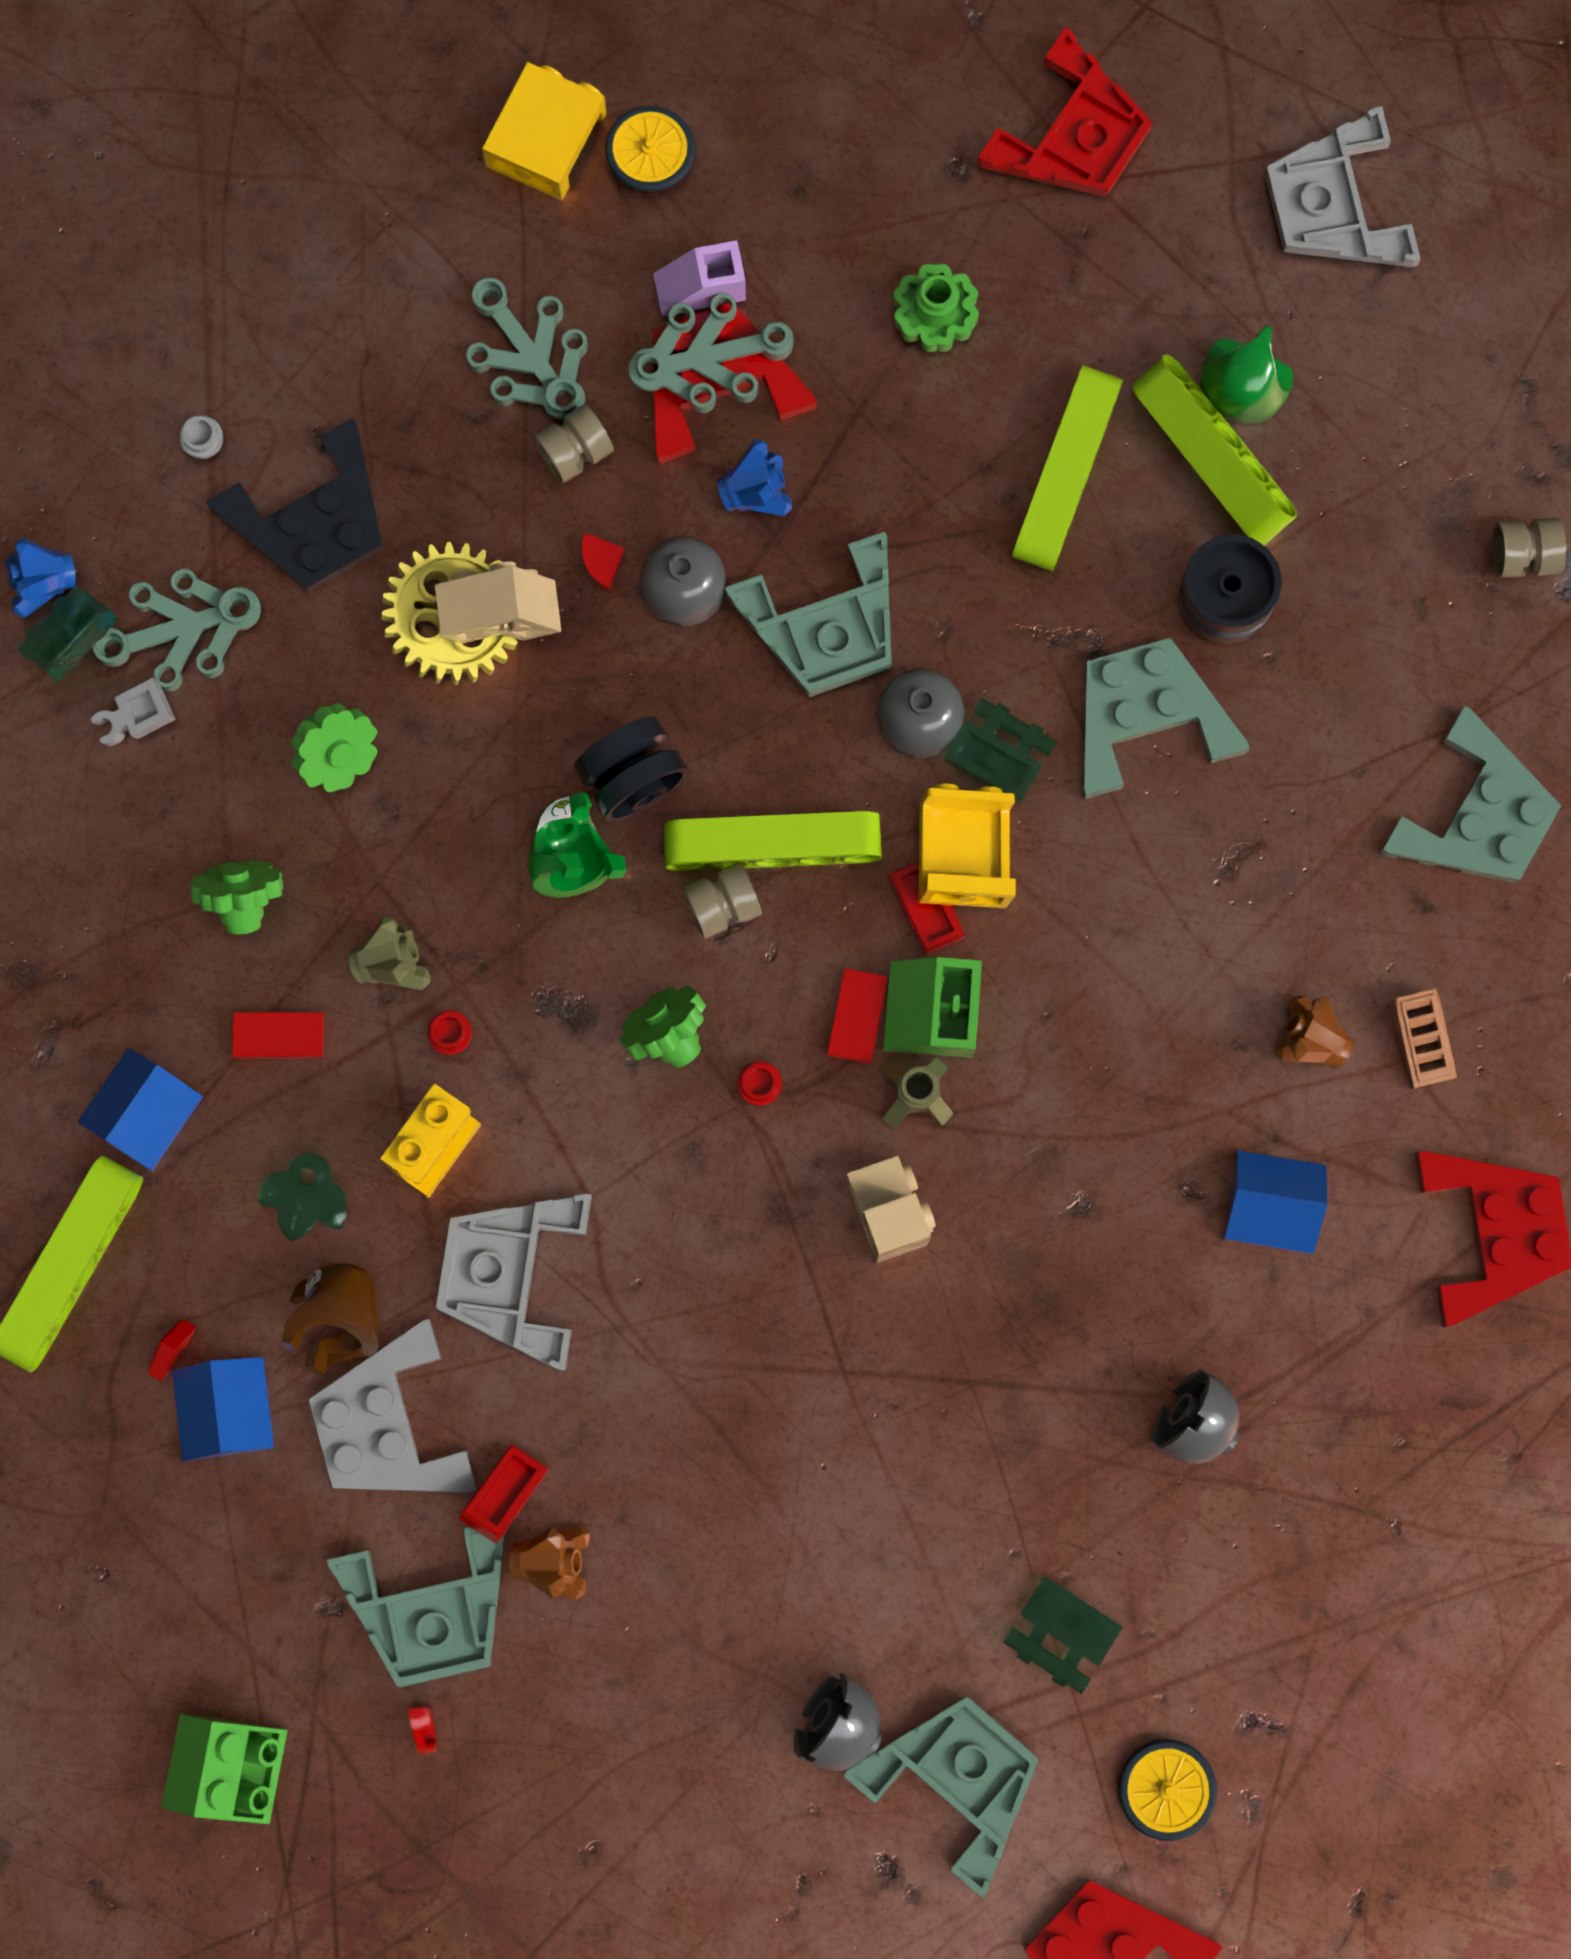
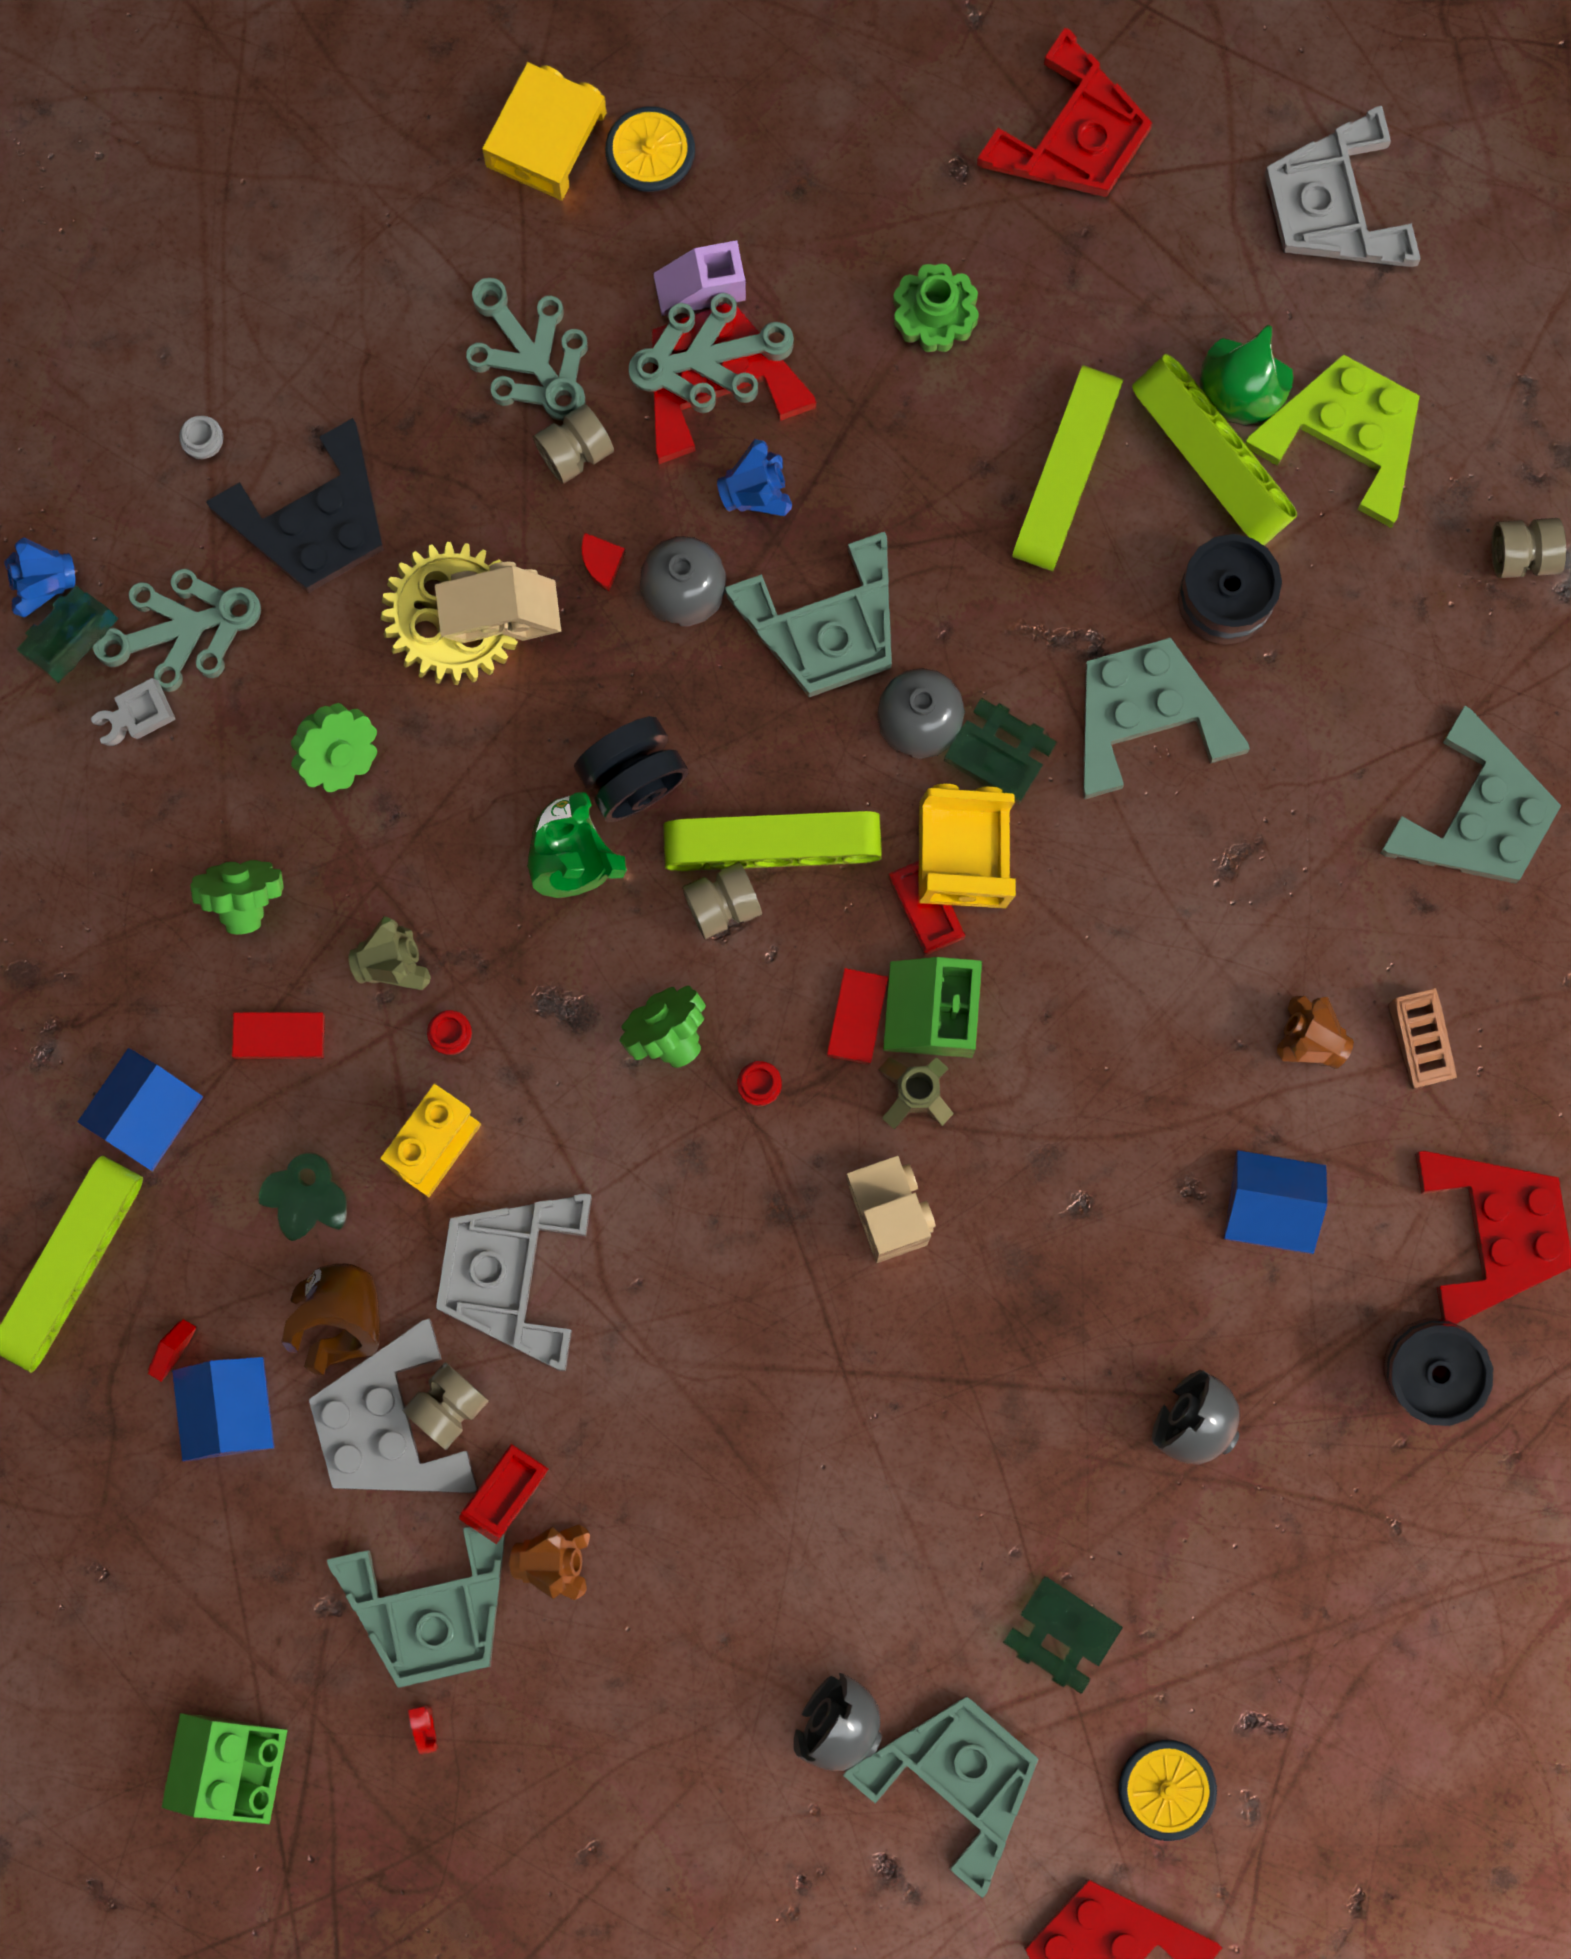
(445, 1406): none -> dark tan wheel
(1356, 415): none -> lime wing
(1431, 1398): none -> black wheel

